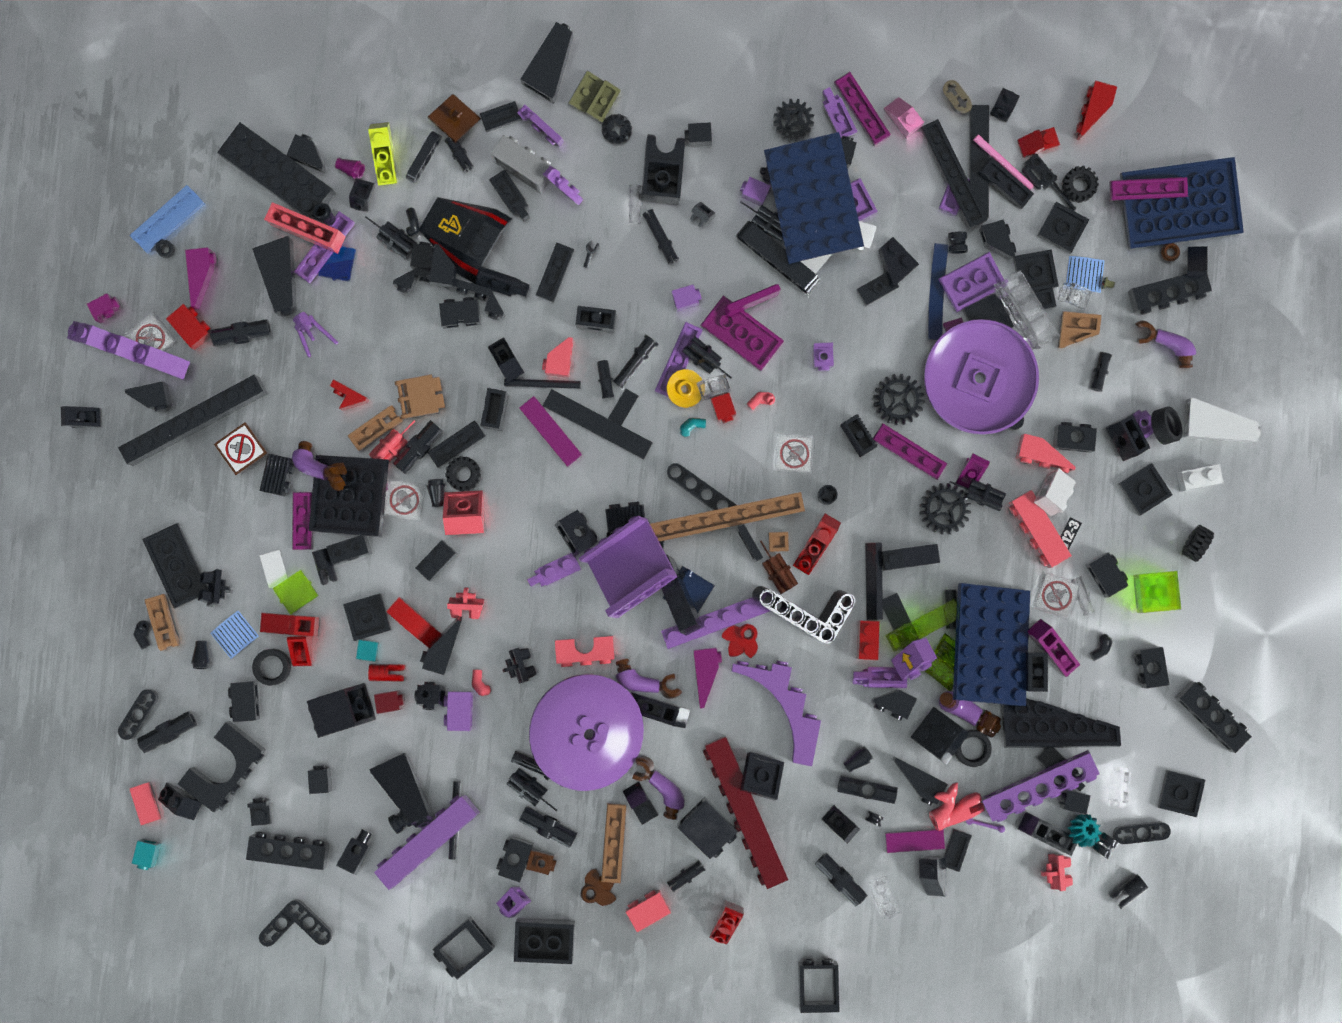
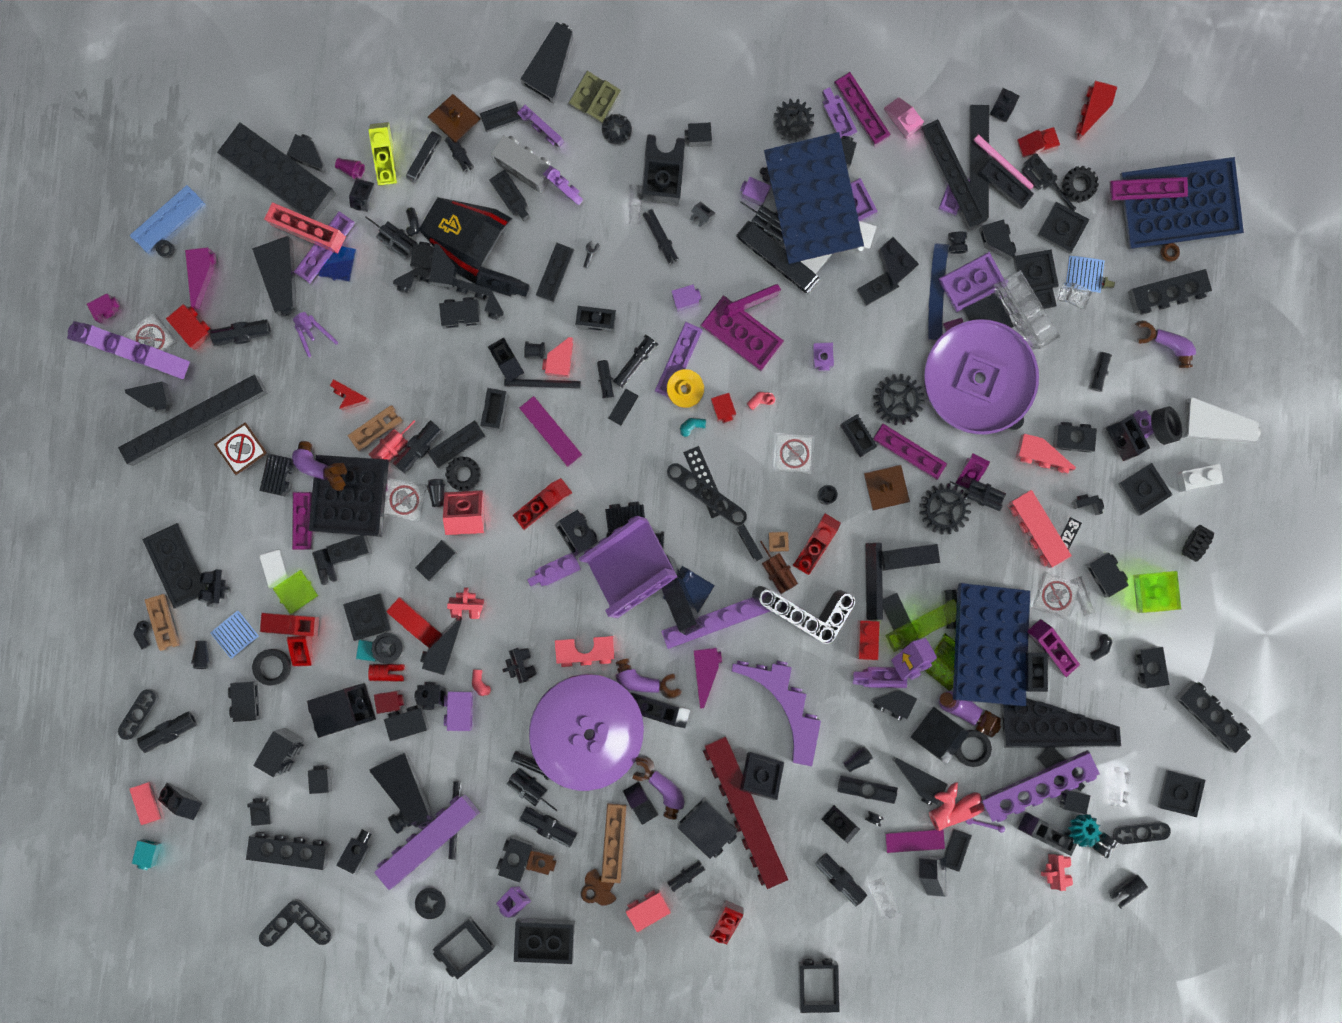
(80, 417): black slope -> none
(246, 754): black arch -> none
(279, 752): none -> black brick
(323, 213): black cone -> none
(395, 648): none -> black gear
(406, 724): none -> black brick
(420, 396): medium nougat plate -> none
(425, 911): none -> black gear
(534, 350): none -> black bush
(542, 503): none -> red slope
(597, 424): black tile -> none
(699, 468): none -> black sticker
(703, 355): black piece -> none
(713, 386): clear brick -> none
(728, 517): medium nougat plate -> none
(740, 643): red plate -> none
(886, 487): none -> reddish brown piece
(960, 94): dark tan beam -> none
(1055, 492): white brick -> none
(1077, 327): medium nougat wing -> none
(1084, 500): none -> black bracket
(1197, 261): black tile -> none

